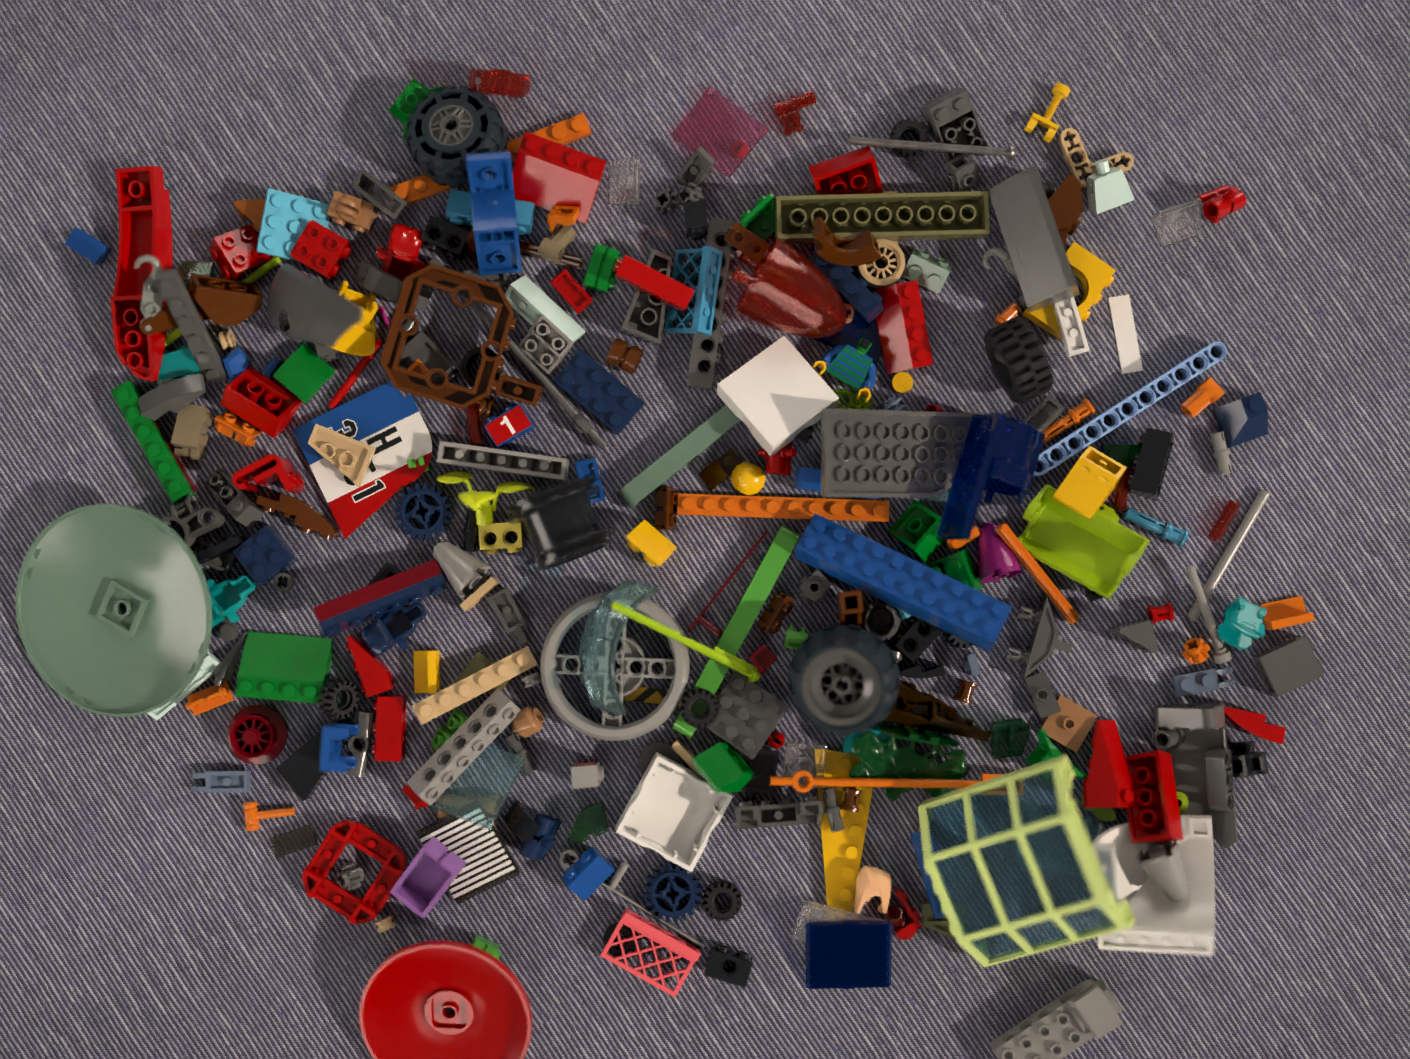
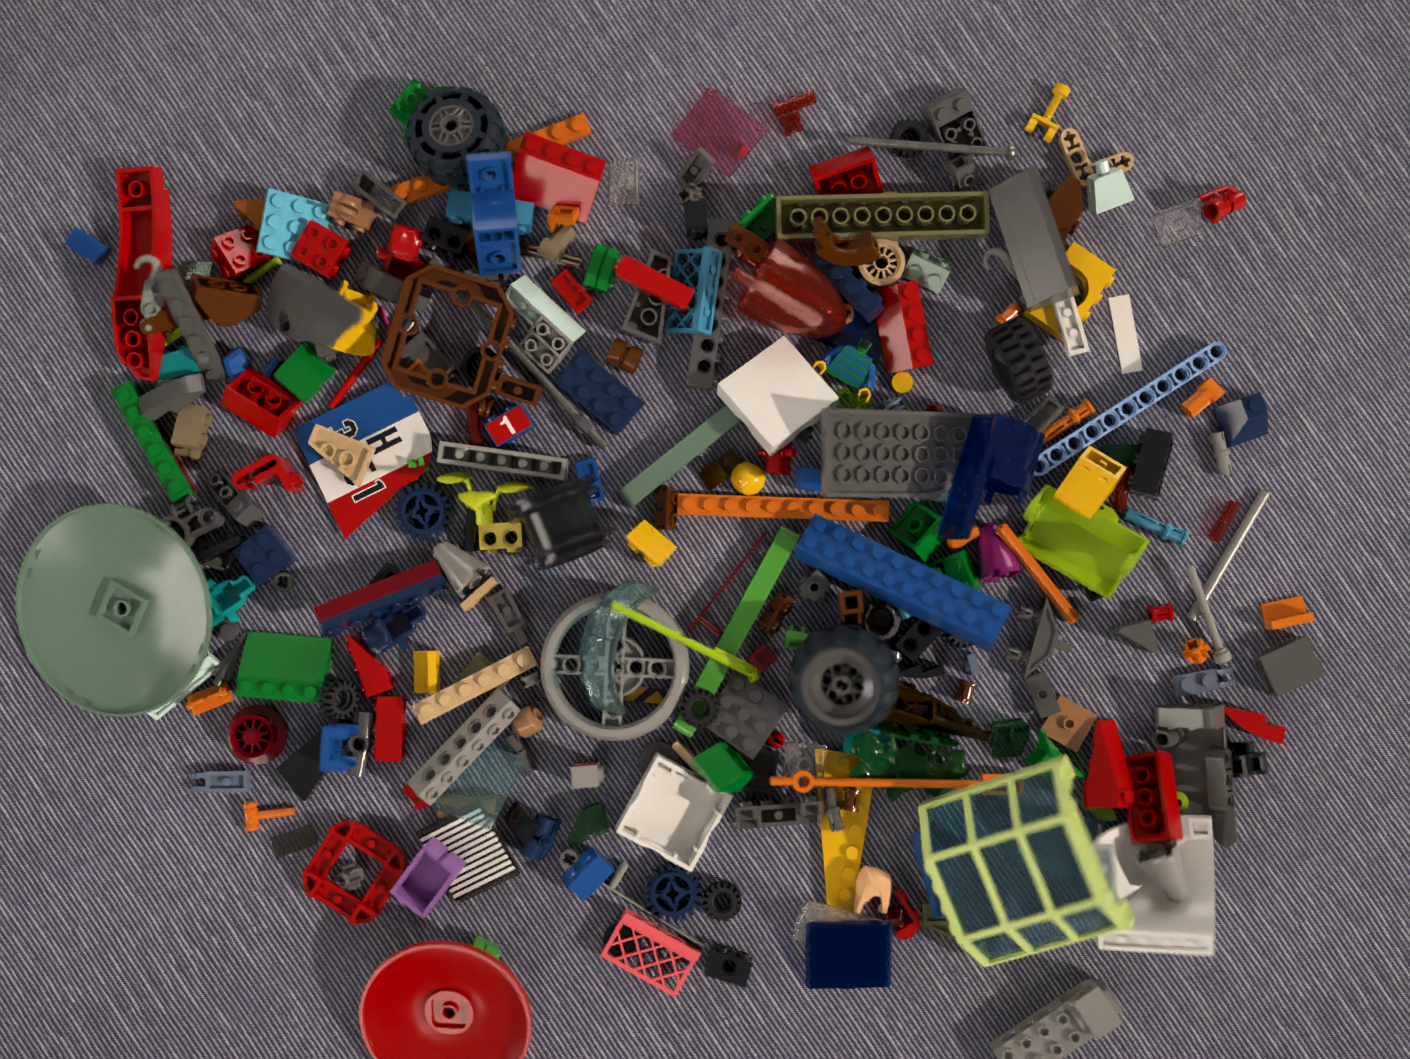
(227, 339): tan bush -> none
(228, 424): orange hinge -> none
(306, 516): reddish brown slope -> none
(385, 923): tan bush -> none
(444, 733): bright green slope -> none
(500, 83): clear red piece -> none
(663, 196): dark grey gear -> none
(1242, 623): teal piece -> none

